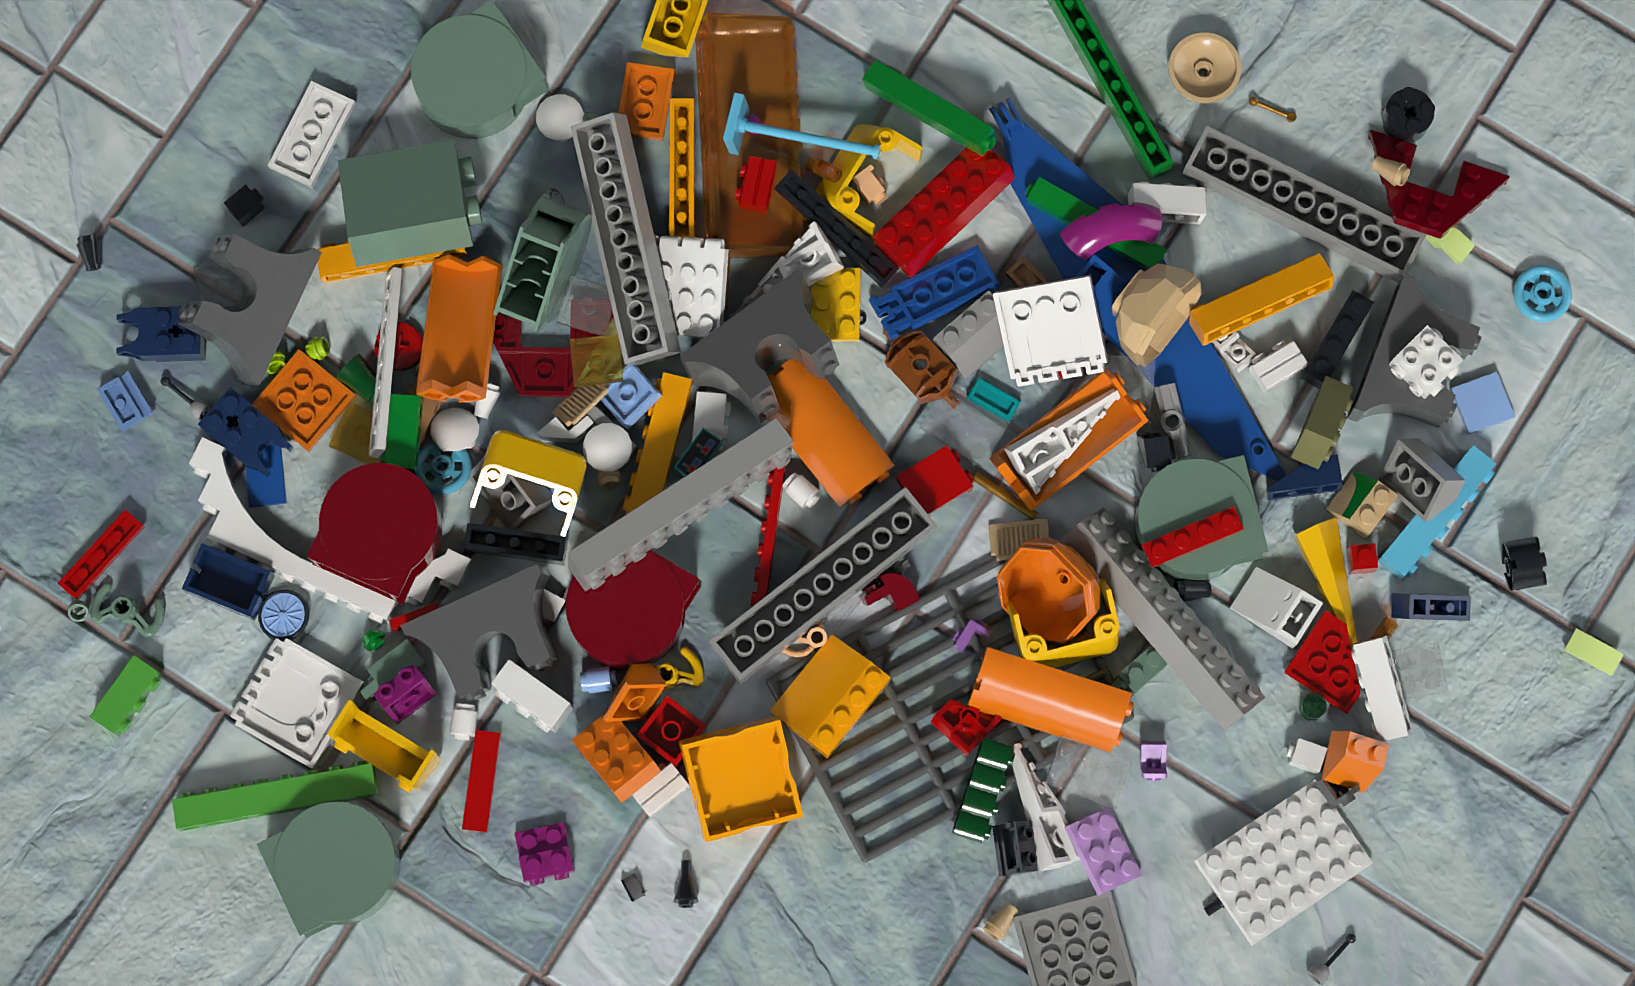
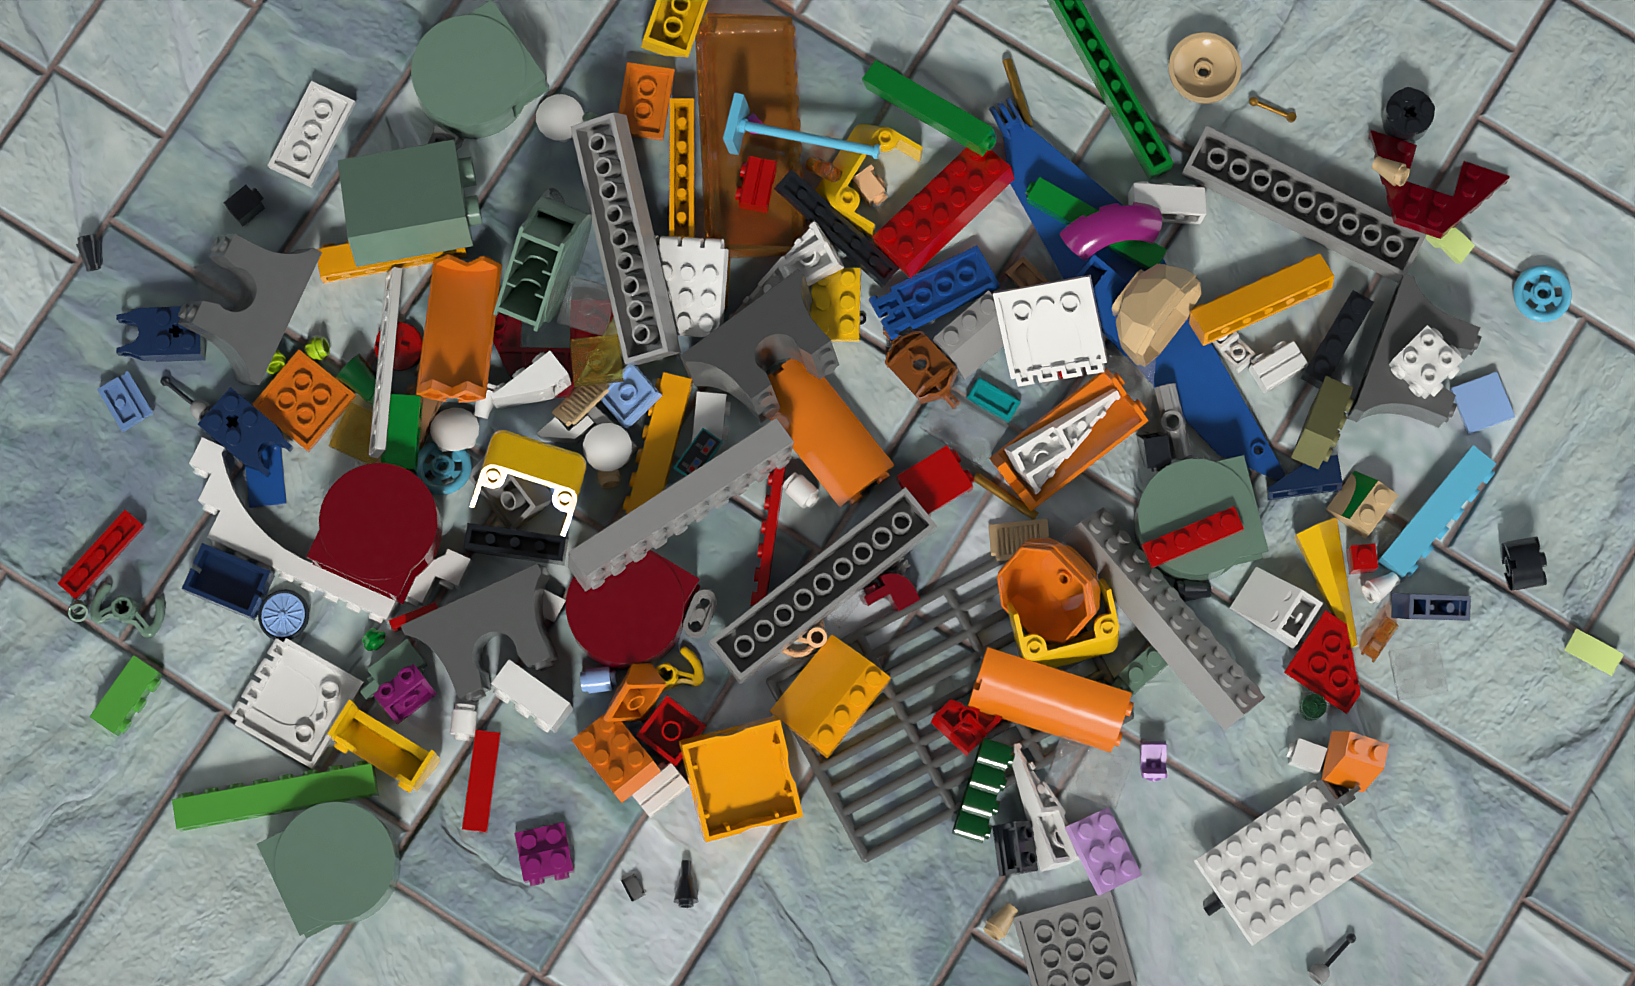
(442, 134): none -> dark grey bracket
(536, 383): none -> white slope
(700, 614): none -> light grey plate
(963, 636): medium lavender bracket -> none
(1017, 91): none -> pearl gold bar
(1379, 587): none -> white cone
(1382, 689): white brick -> none
(1421, 478): light grey slope -> none

